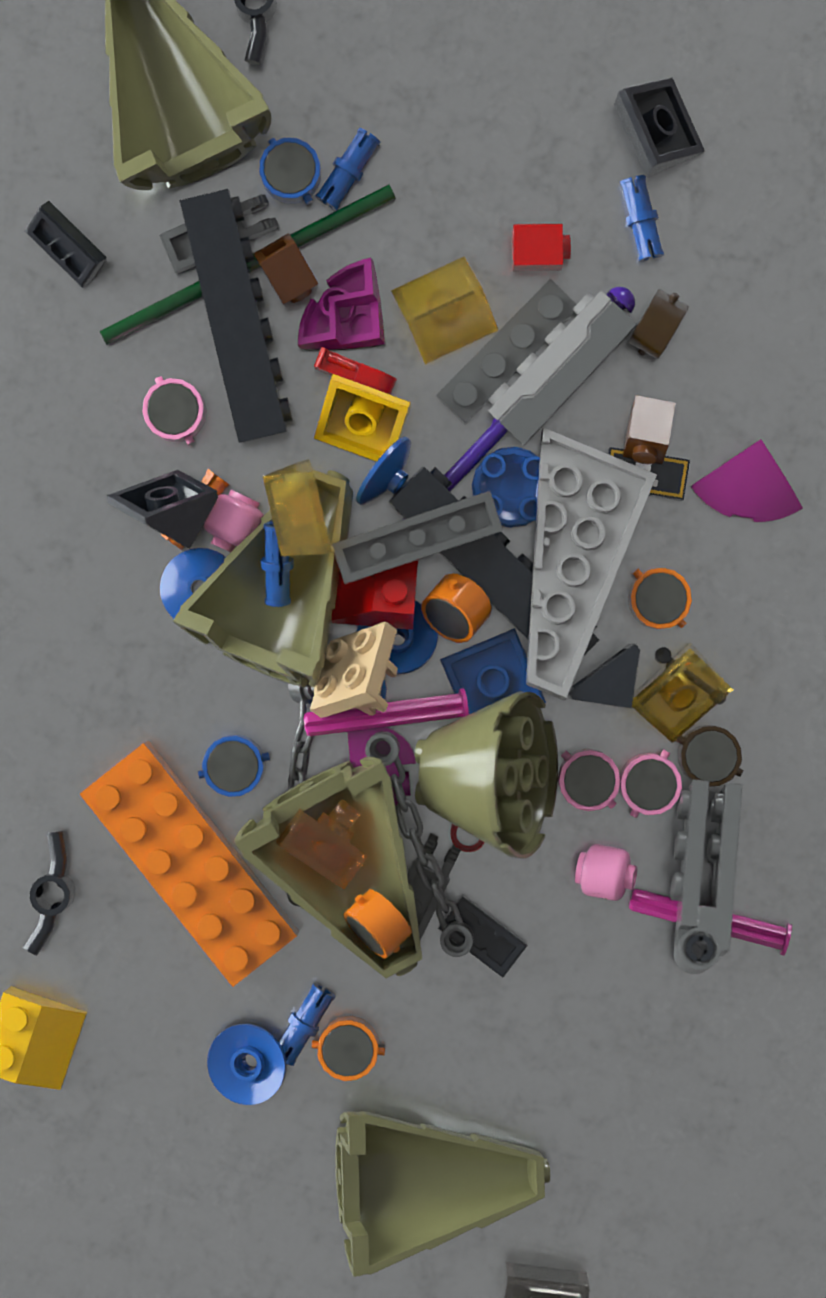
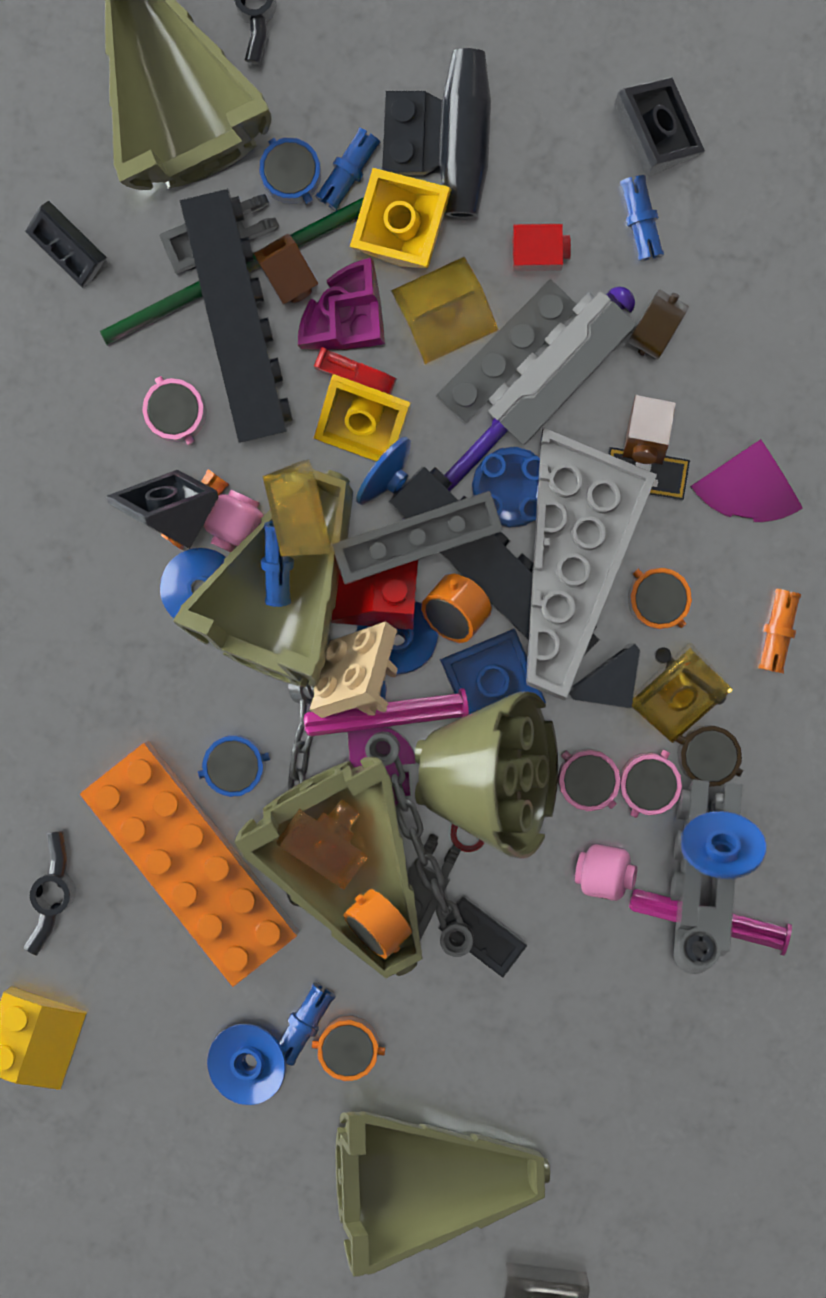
(400, 219): none -> yellow slope
(444, 133): none -> black plate
(723, 844): none -> blue dish
(779, 631): none -> orange pin

